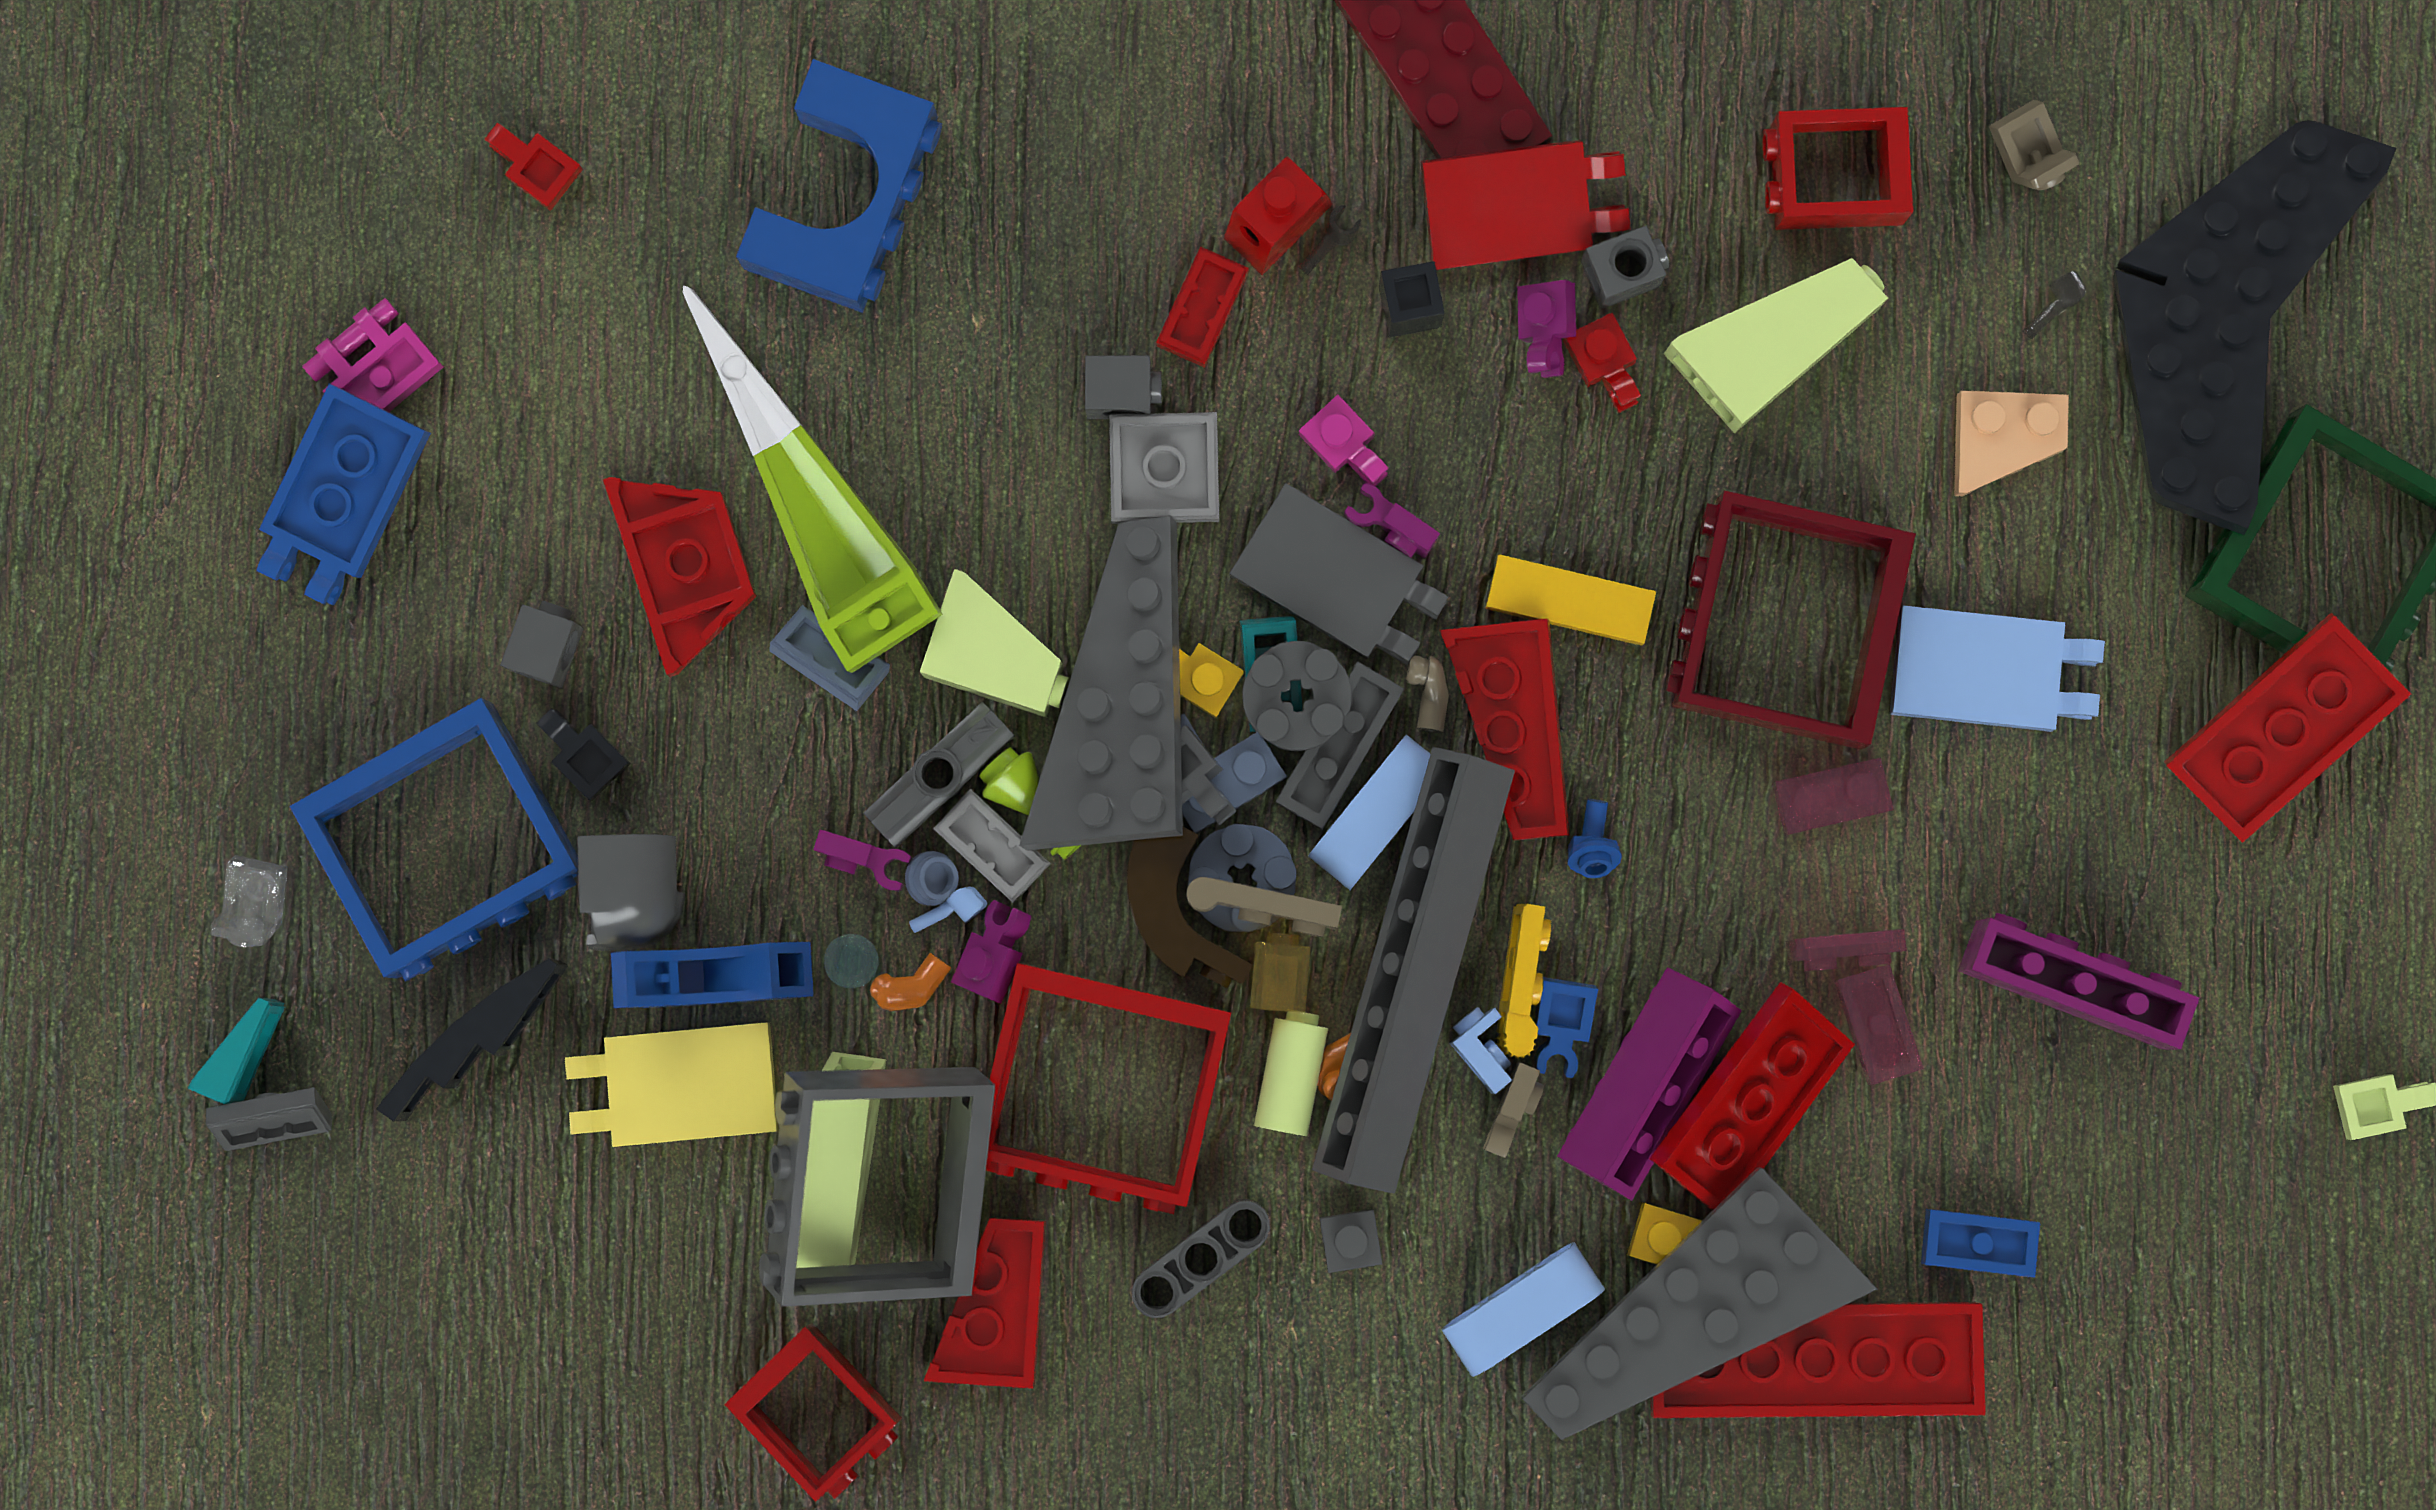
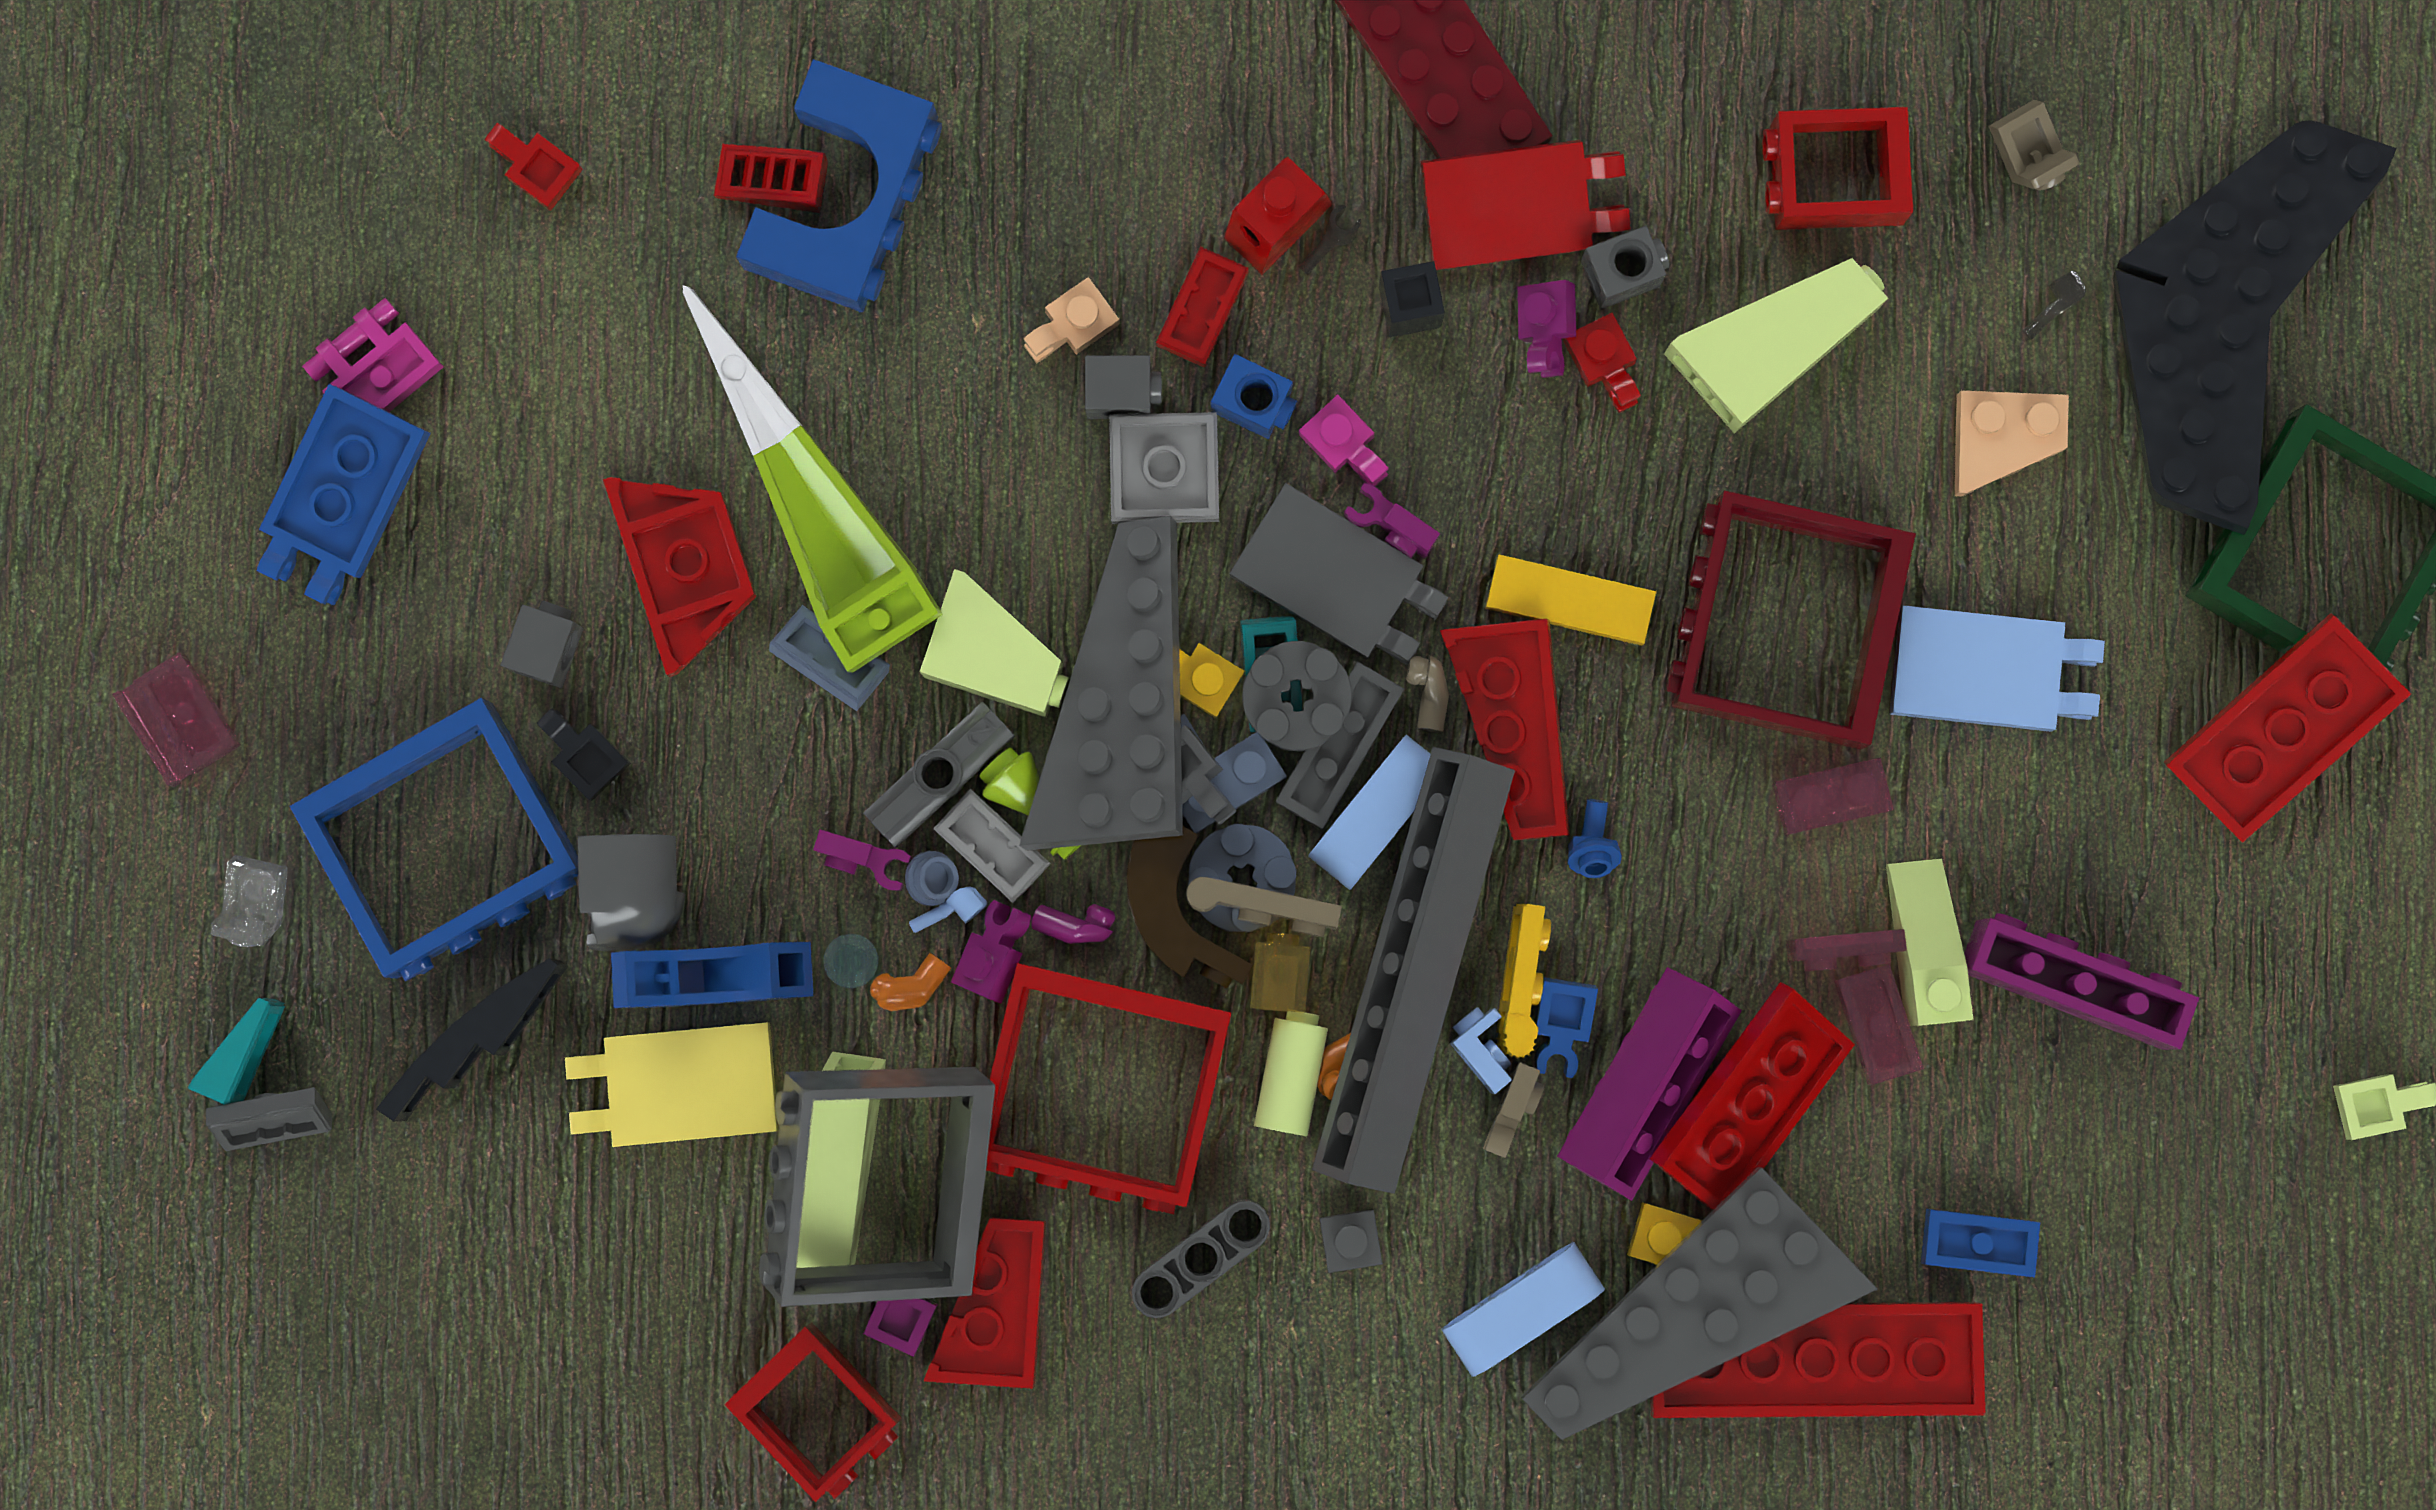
(176, 719): none -> clear pink plate
(808, 199): none -> red slope
(901, 1323): none -> magenta plate
(1073, 929): none -> magenta arm
(1076, 318): none -> light nougat plate
(1239, 378): none -> blue brick
(1934, 965): none -> yellowish green slope

